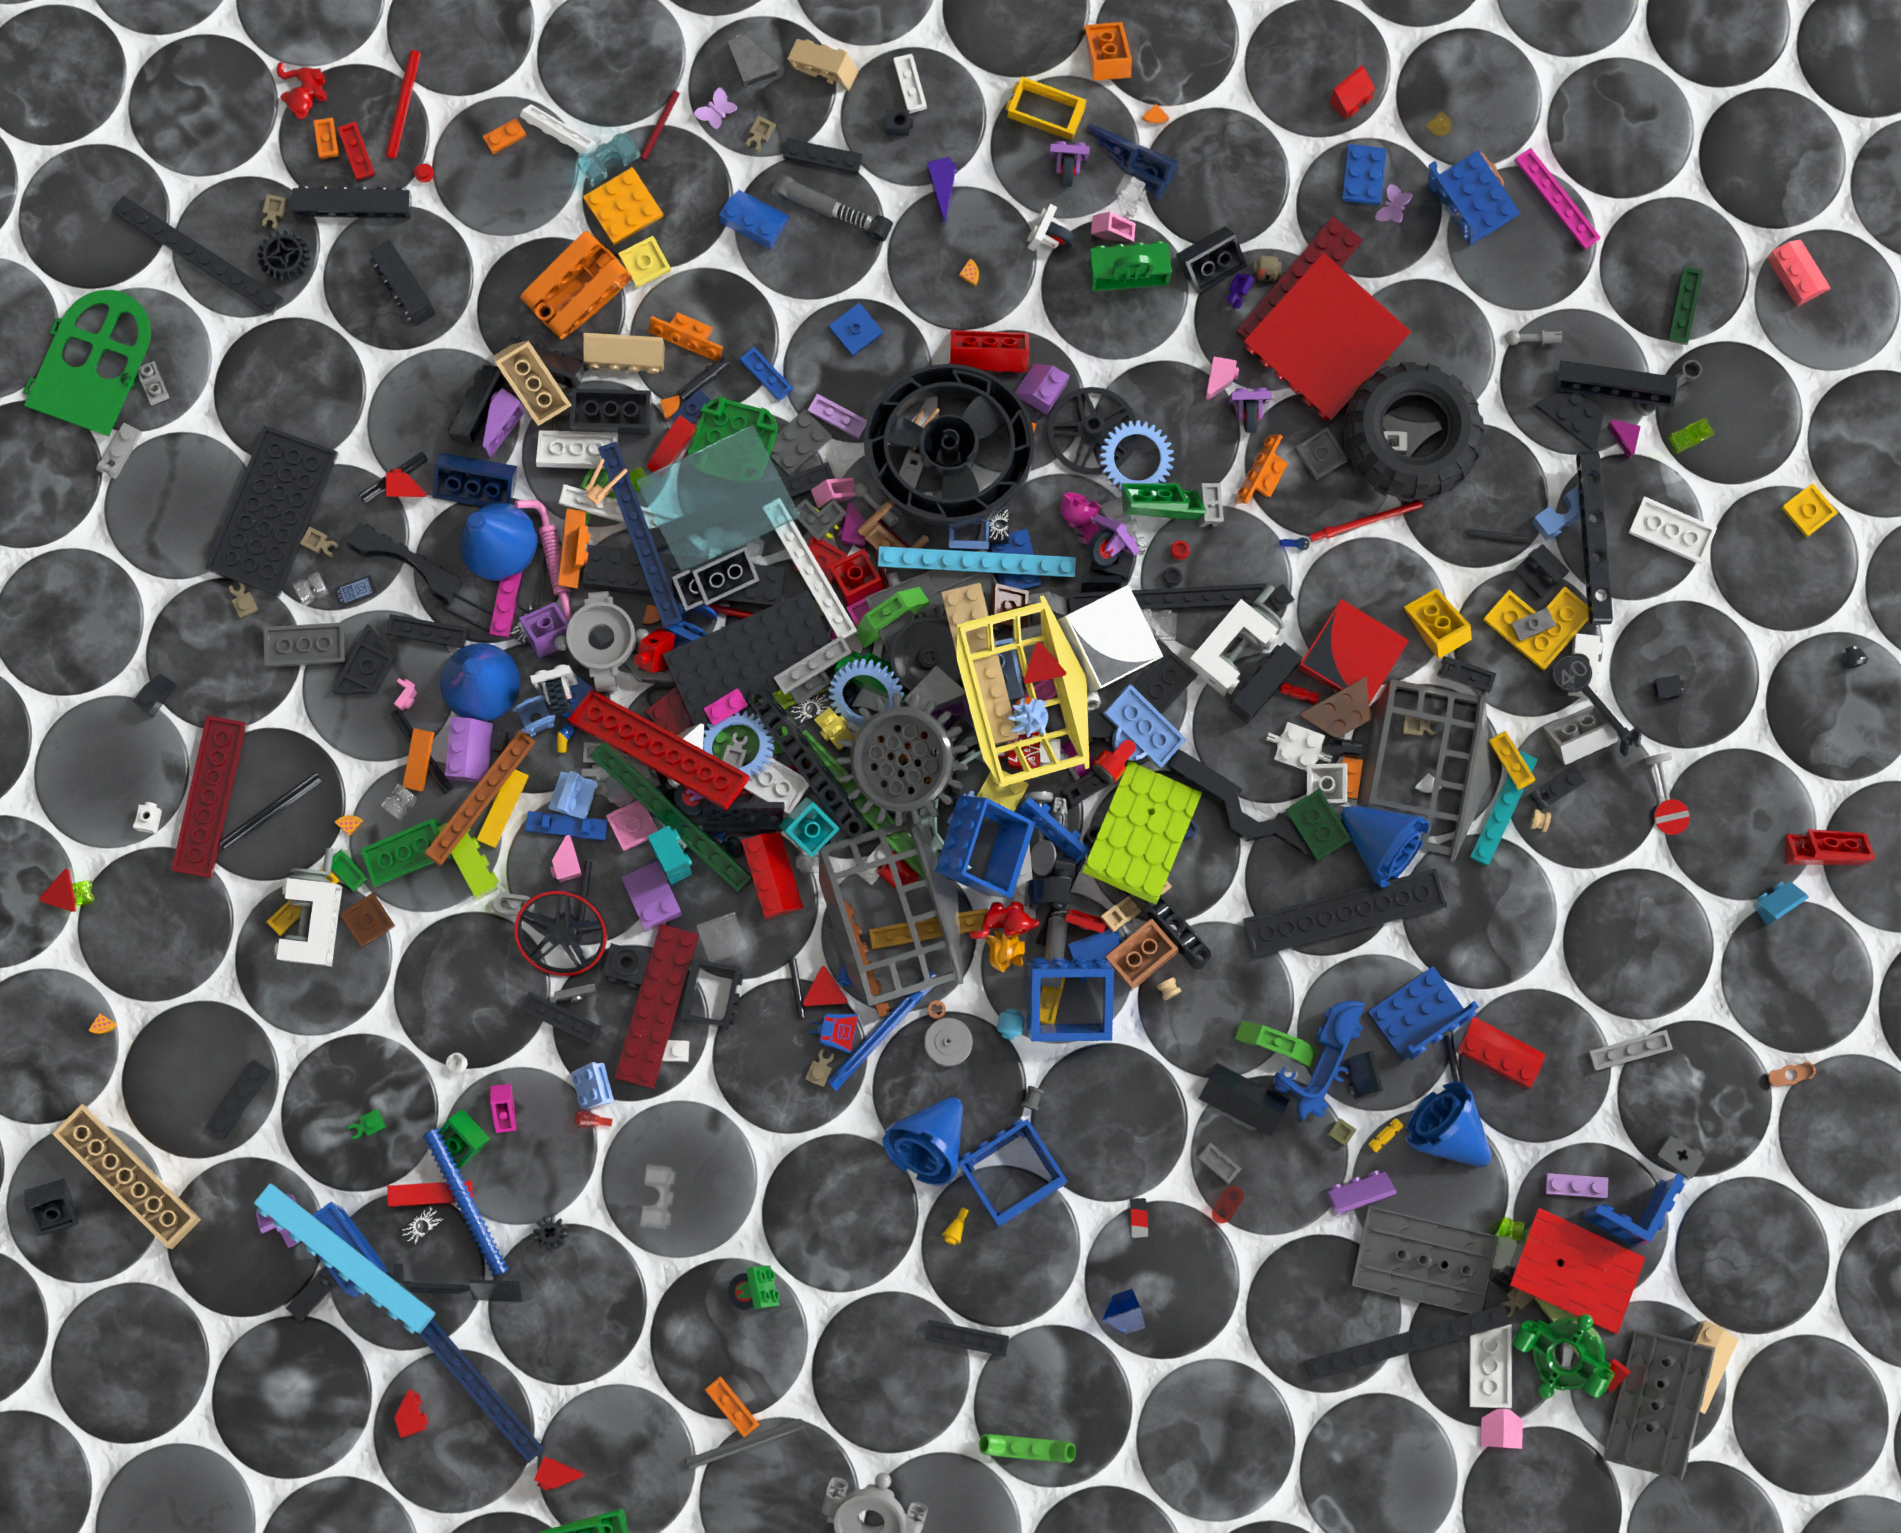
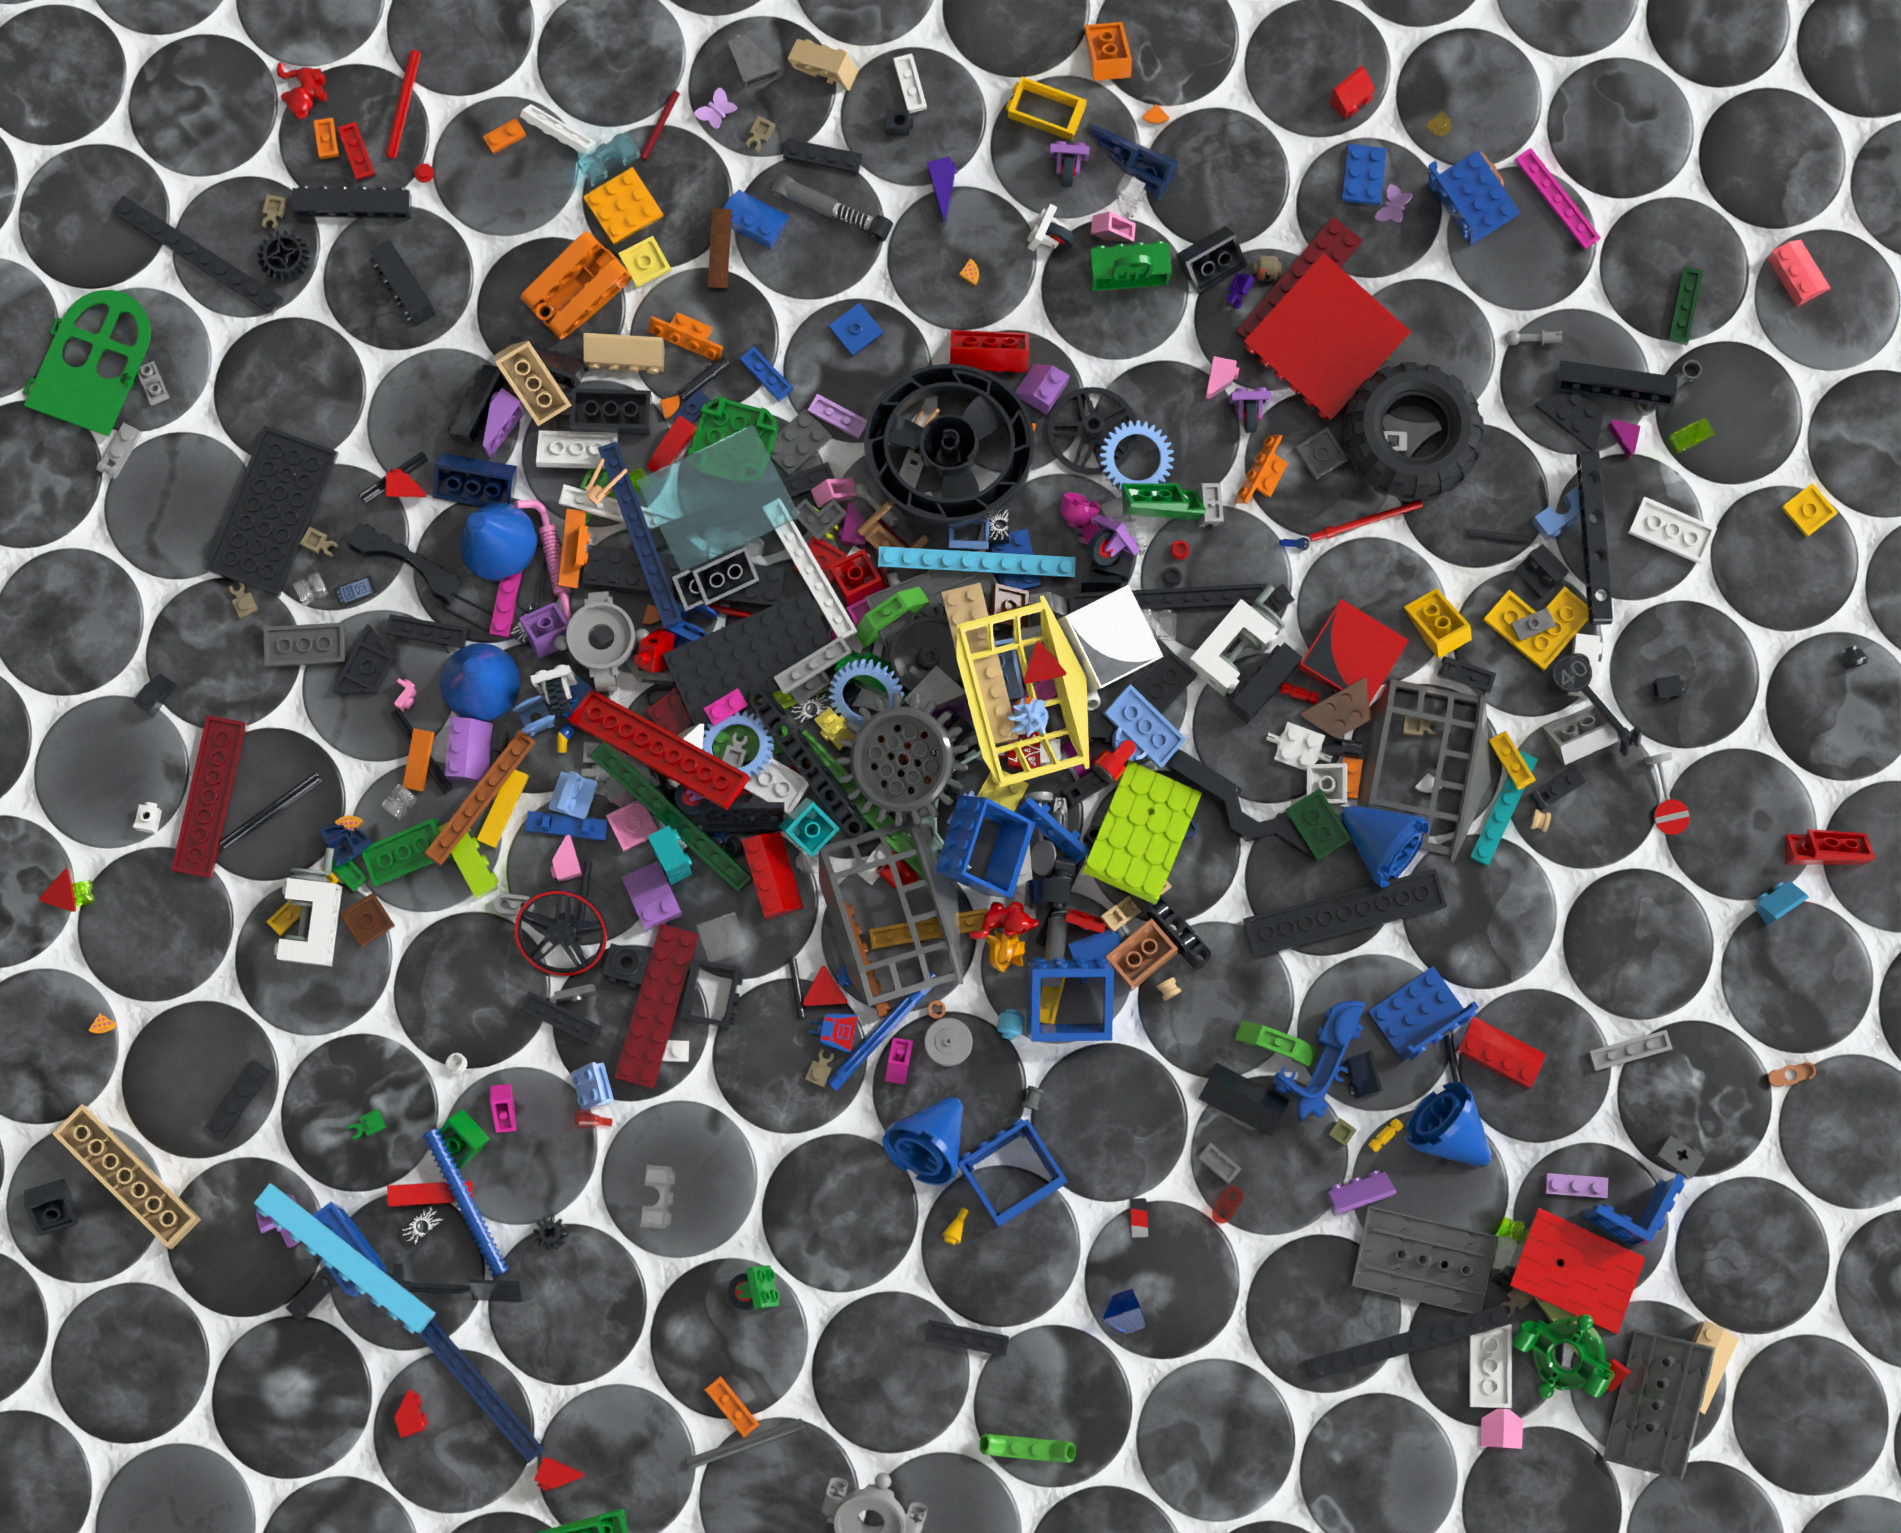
(345, 842): none -> dark blue brick
(719, 247): none -> reddish brown plate
(898, 1061): none -> dark pink slope

